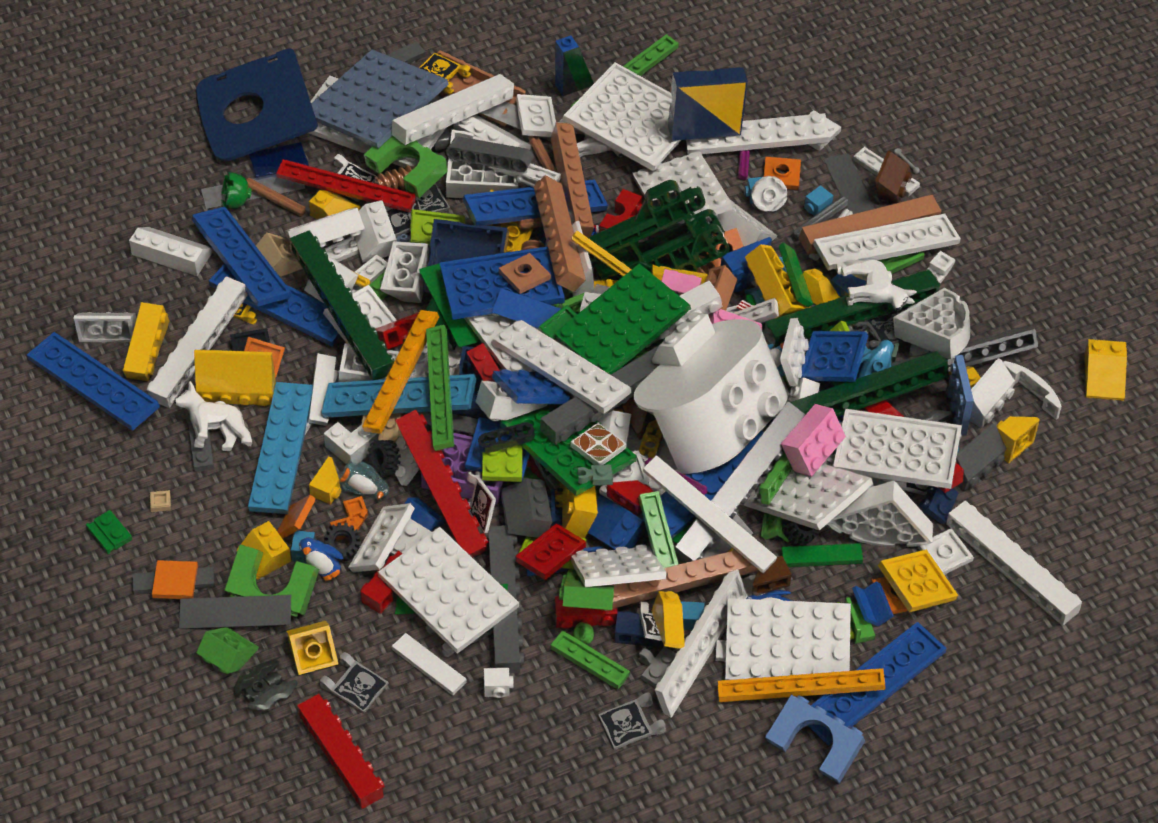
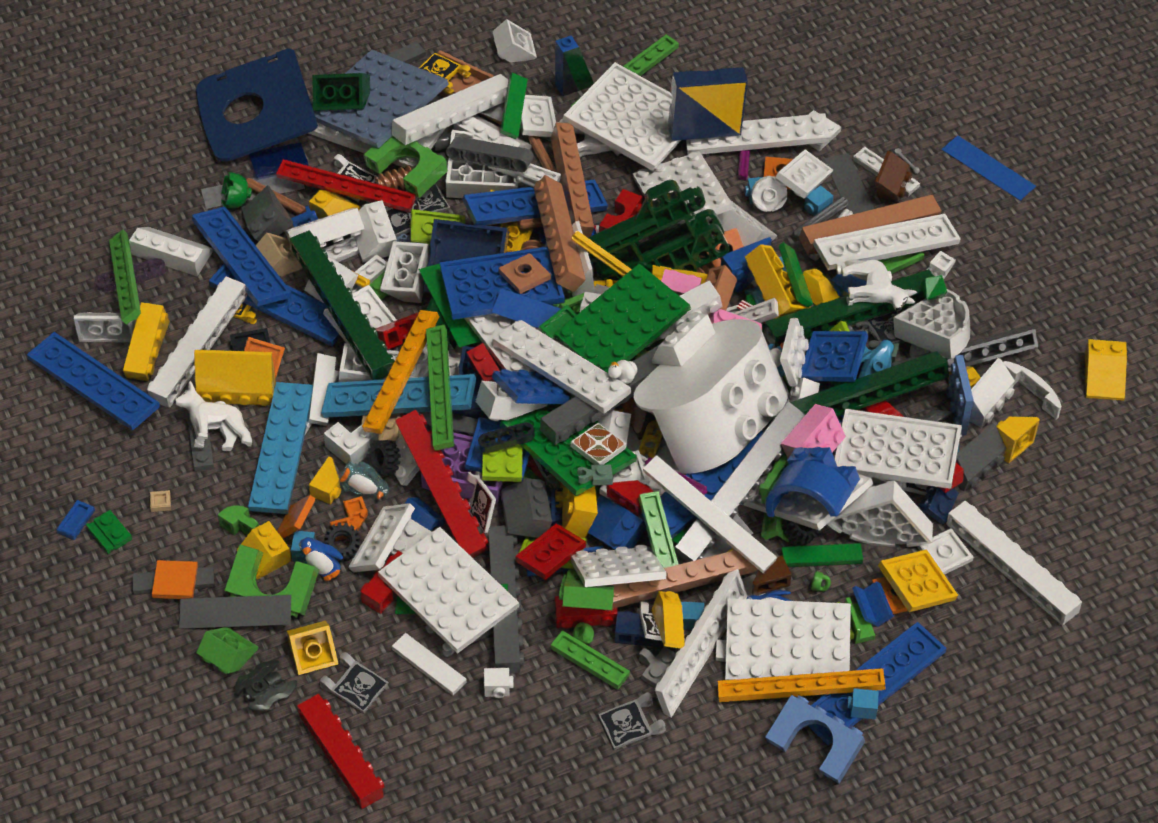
(75, 520): none -> blue tile
(124, 277): none -> bright green plate
(151, 265): none -> clear purple beam
(237, 519): none -> bright green brick
(266, 215): none -> dark grey slope
(304, 218): none -> blue bracket
(340, 91): none -> dark green slope
(513, 42): none -> white slope
(513, 106): none -> green tile
(623, 371): none -> white animal
(804, 174): none -> white plate
(815, 474): none -> blue piece
(816, 582): none -> bright green tile
(863, 703): none -> dark azure brick
(934, 287): none -> green slope
(989, 167): none -> blue sticker

